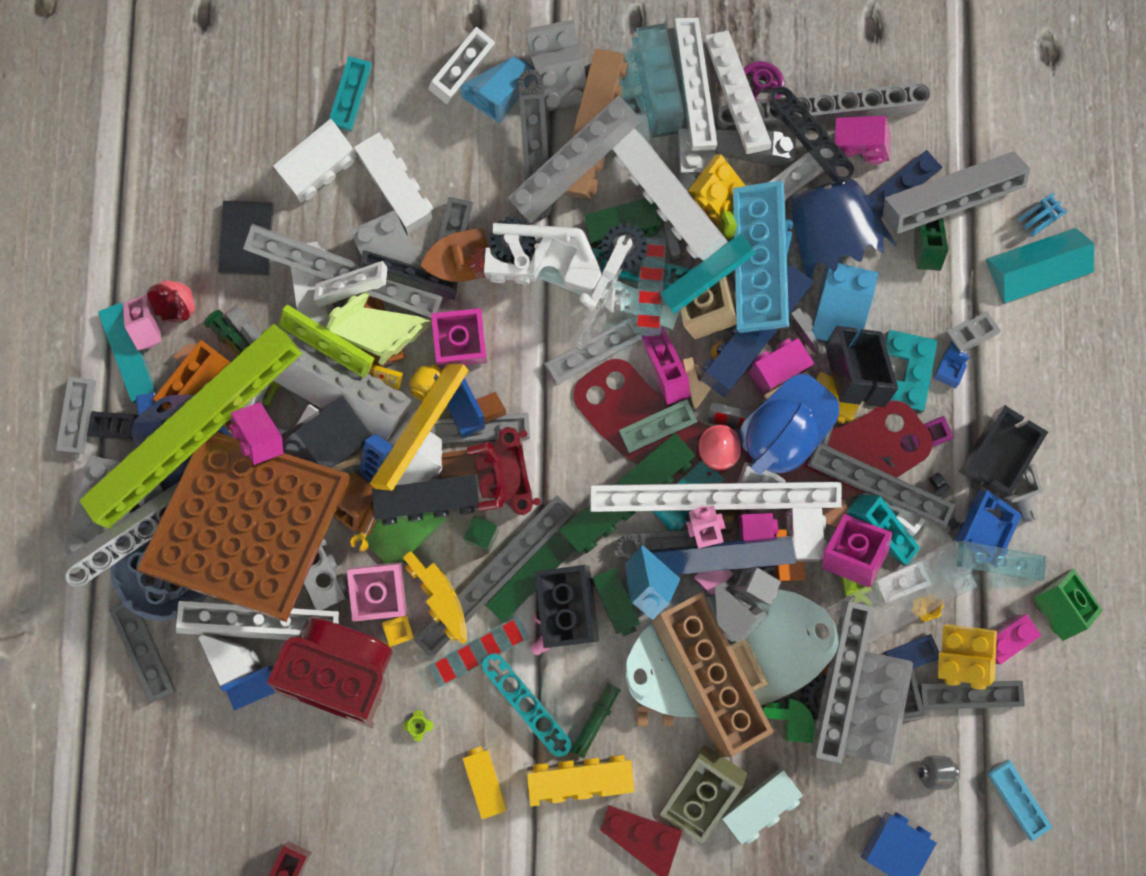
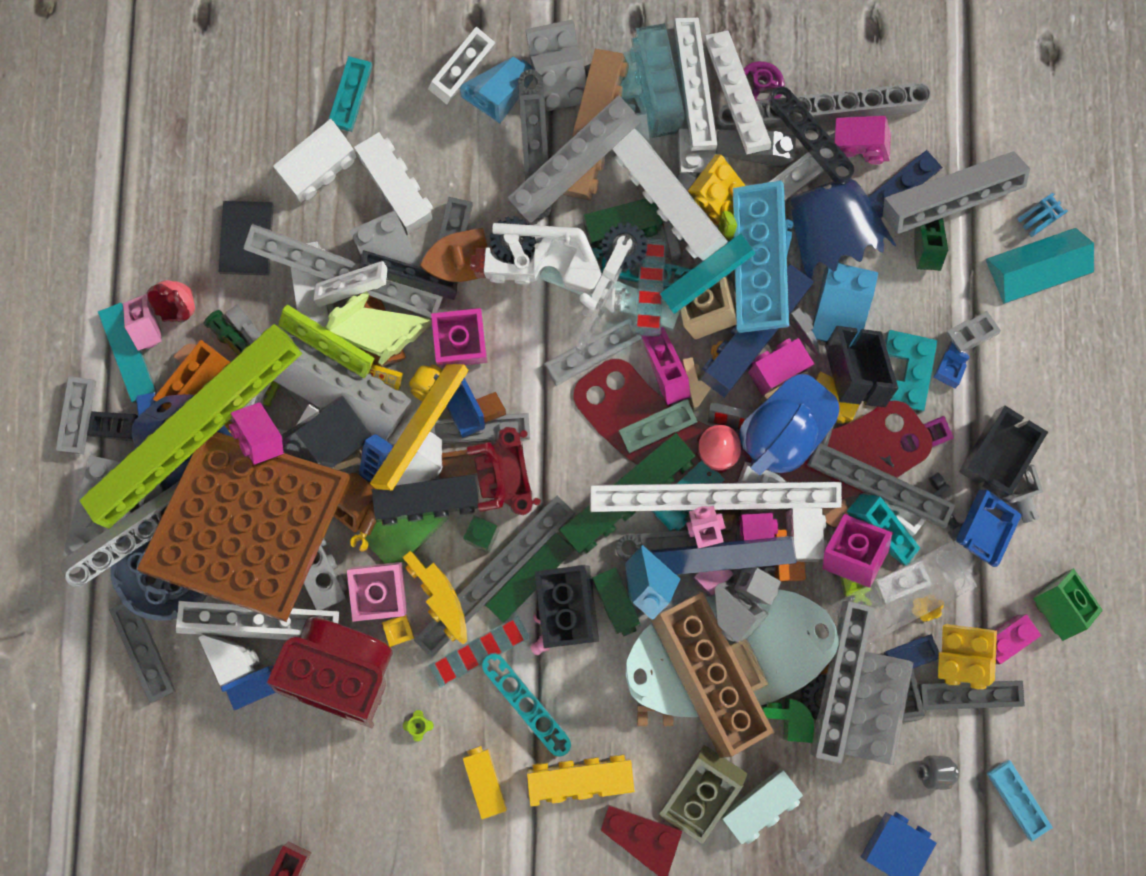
(595, 720): dark green pin -> none
(1001, 561): clear light blue tile -> none

